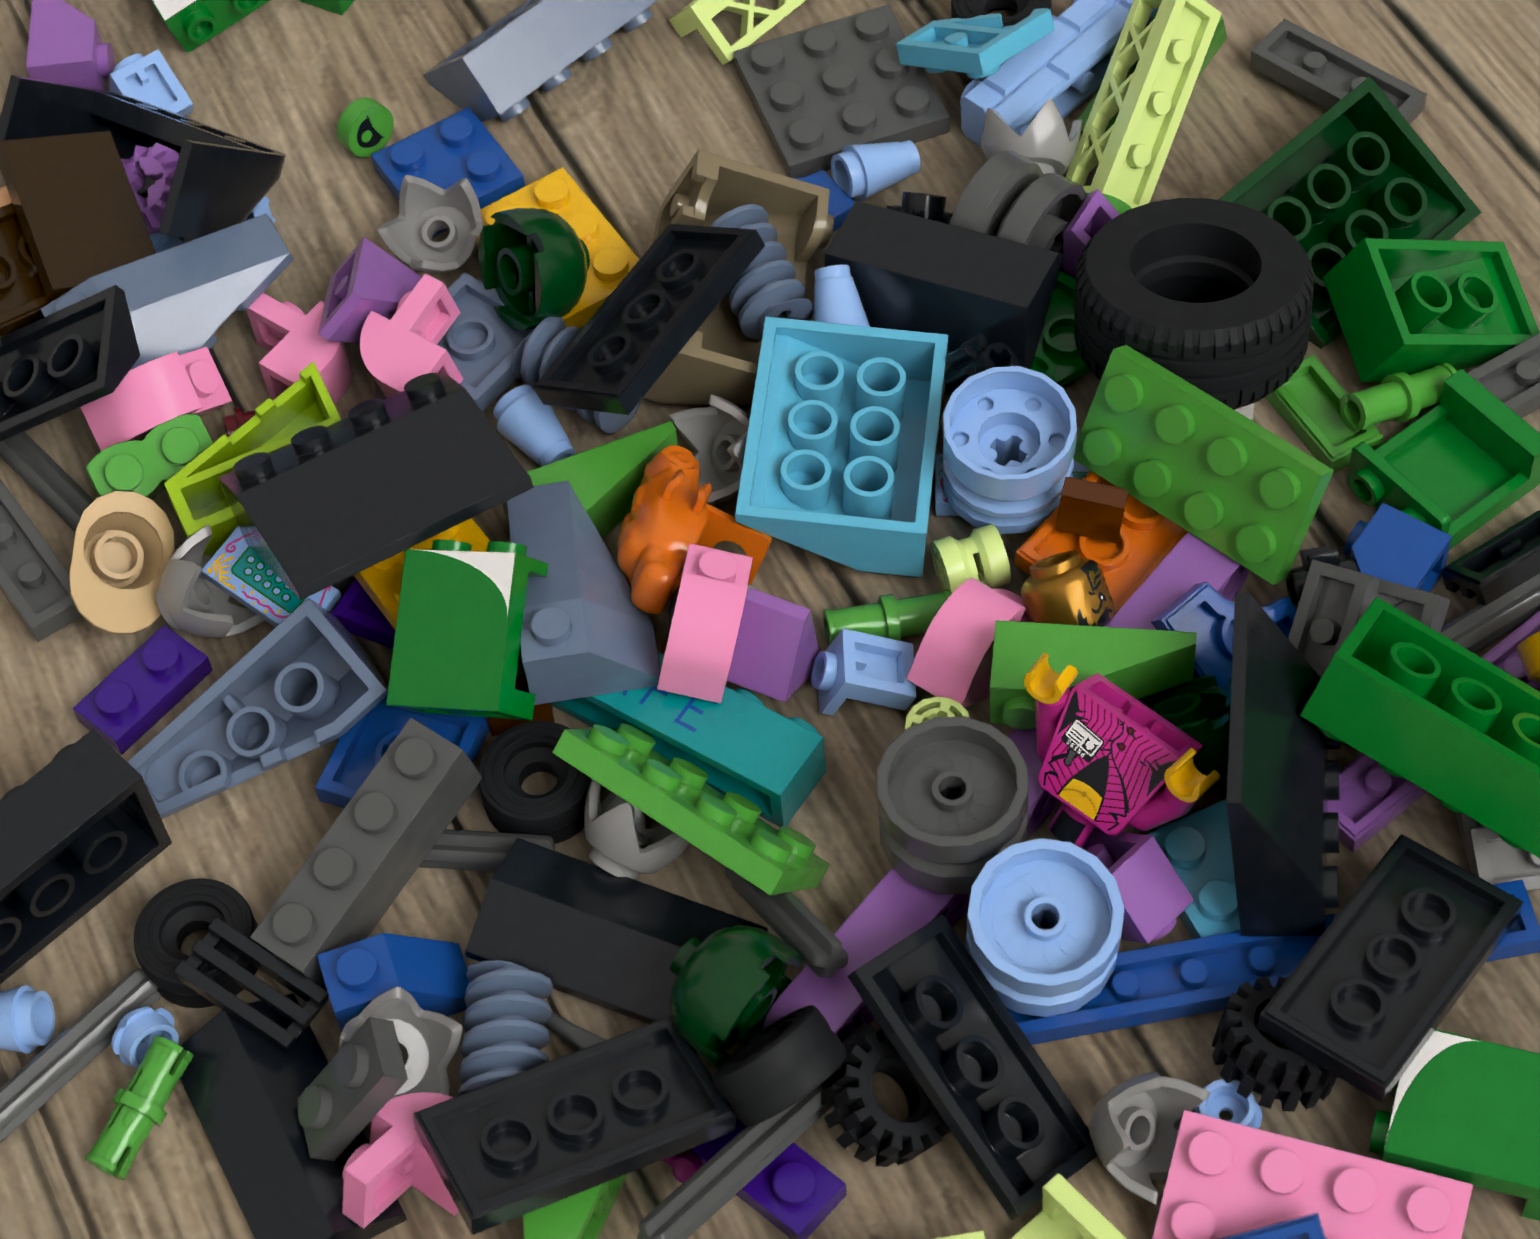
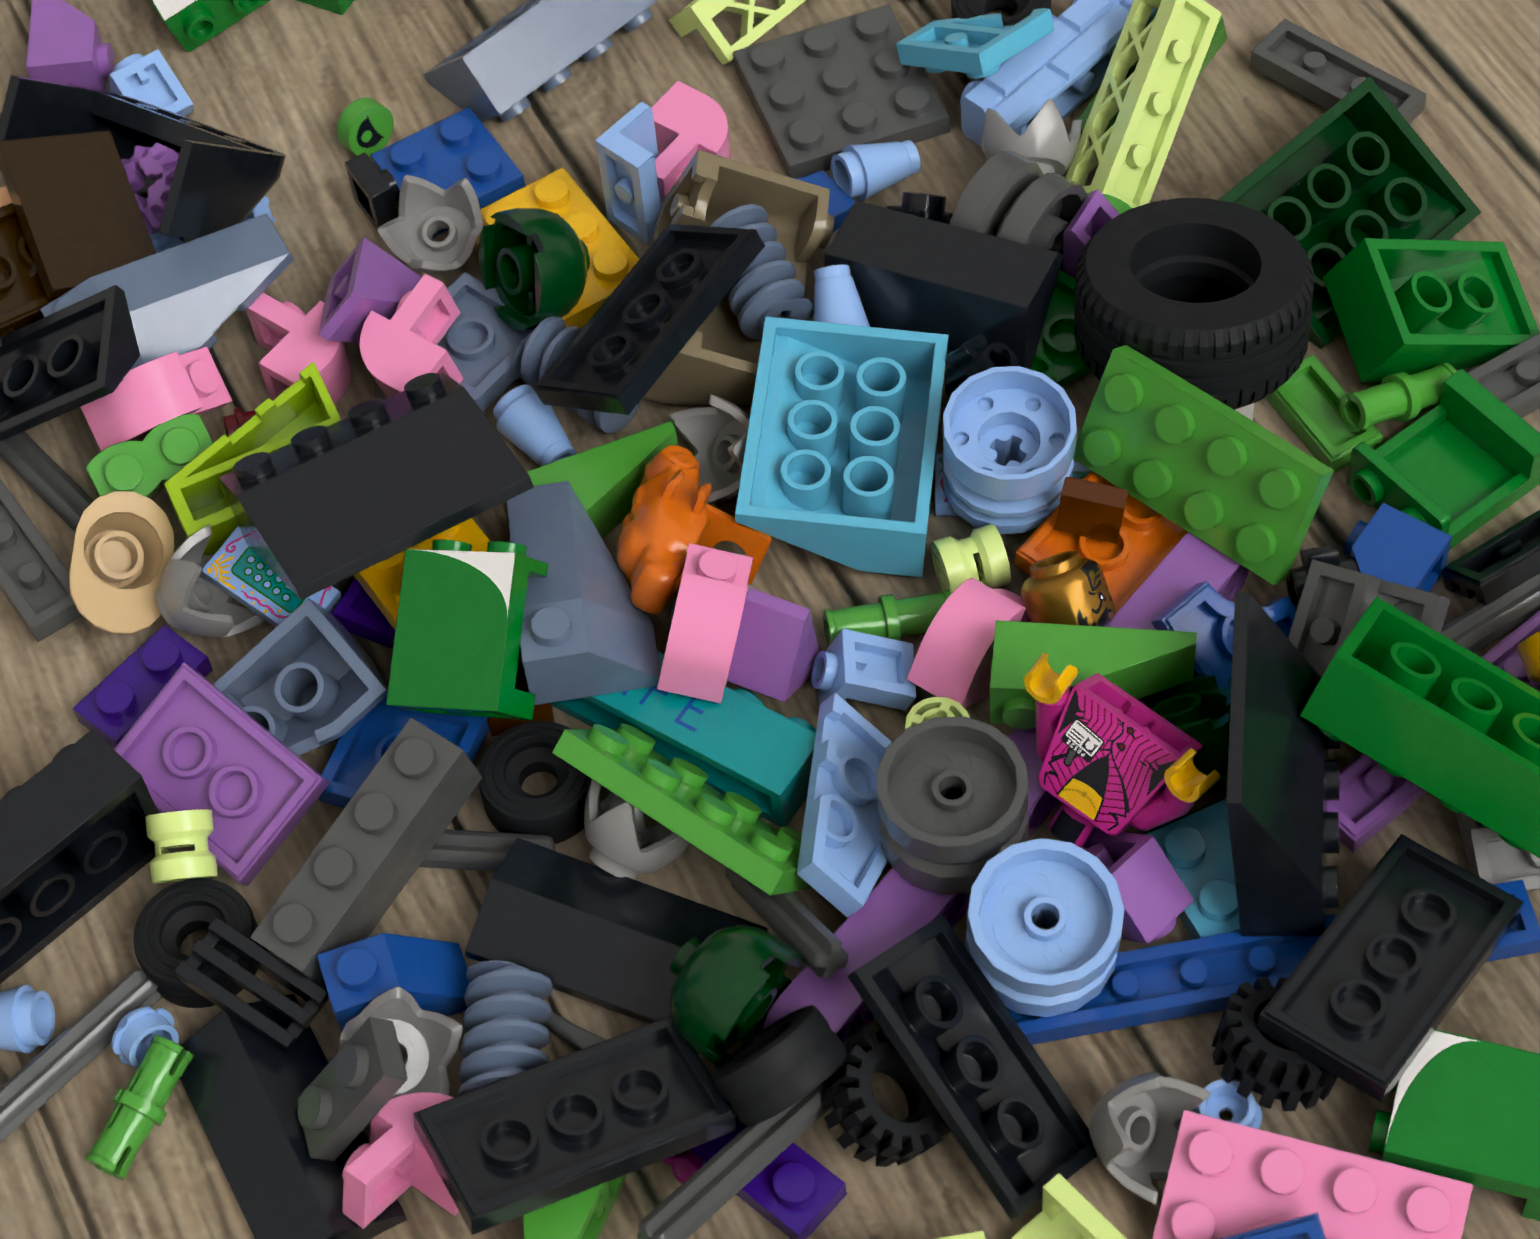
(179, 831): none -> yellowish green wheel
(214, 756): none -> medium lavender tile
(373, 190): none -> black plate
(629, 173): none -> light blue panel
(683, 124): none -> bright pink brick
(841, 819): none -> light blue wing

